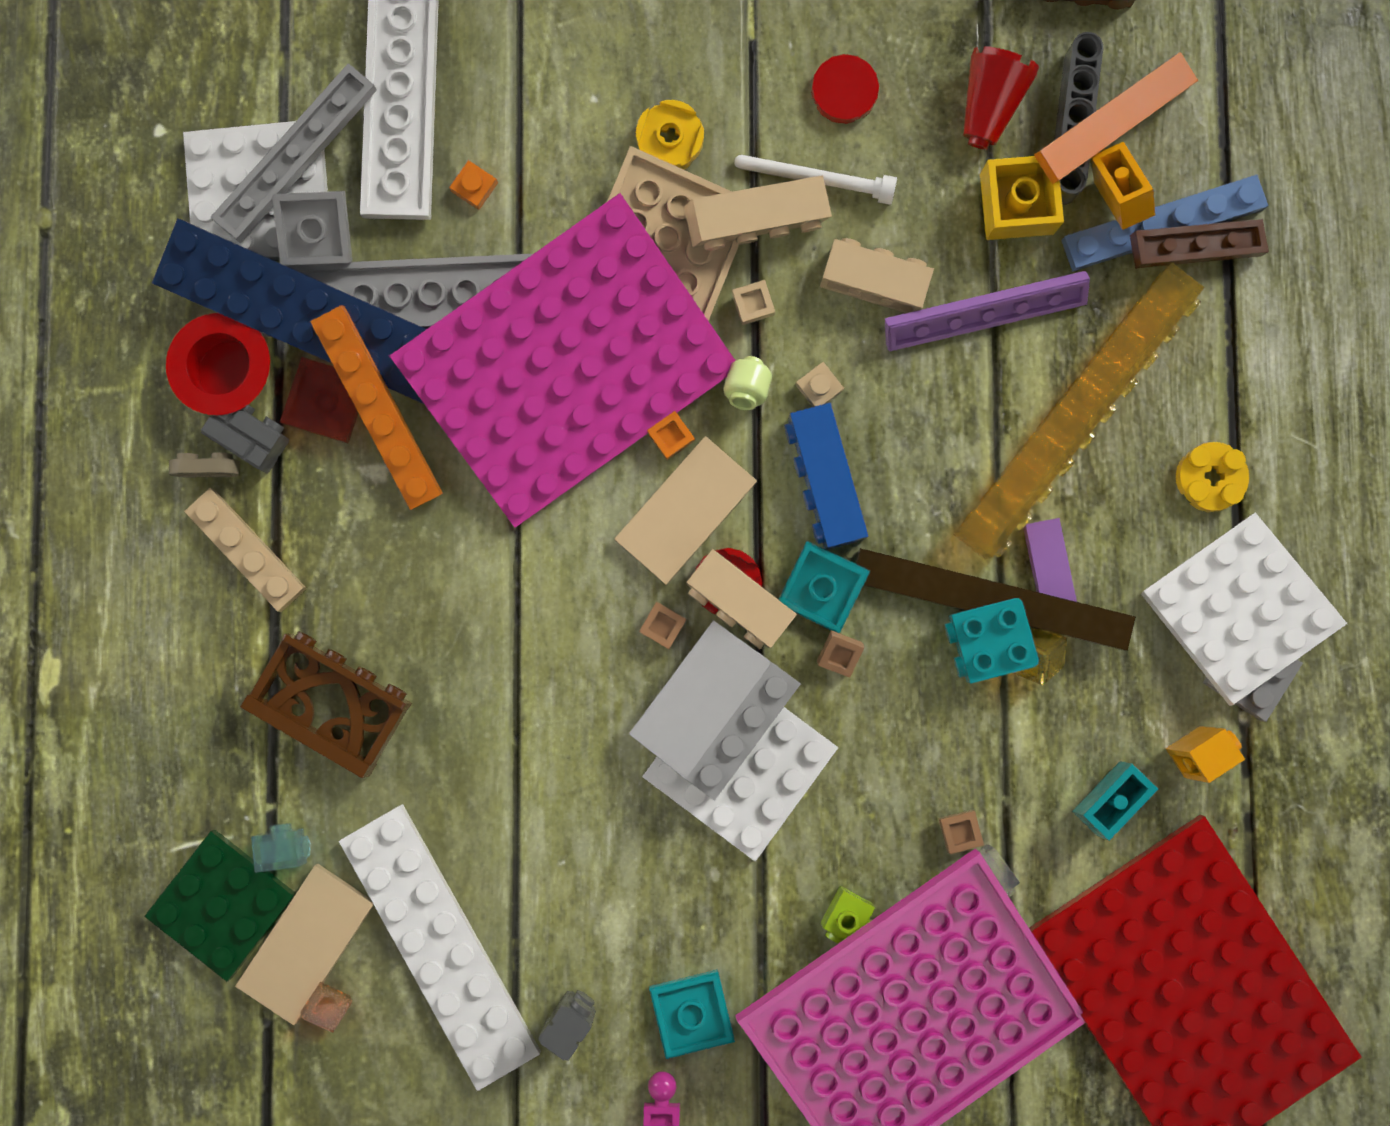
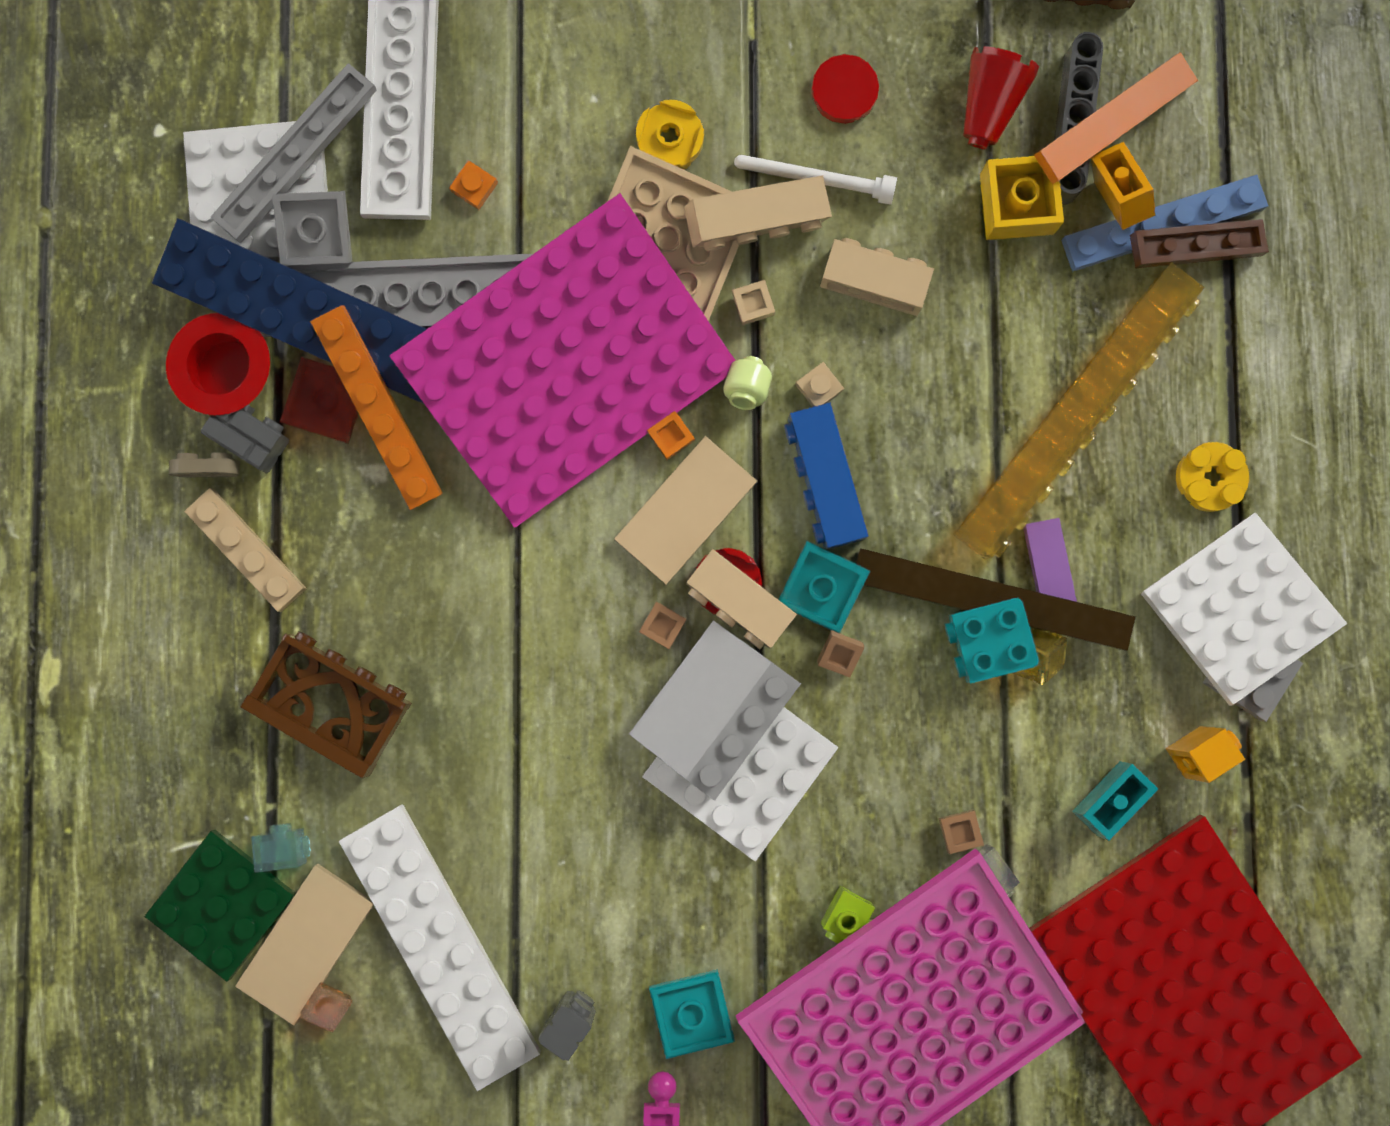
(987, 311): medium lavender tile -> none

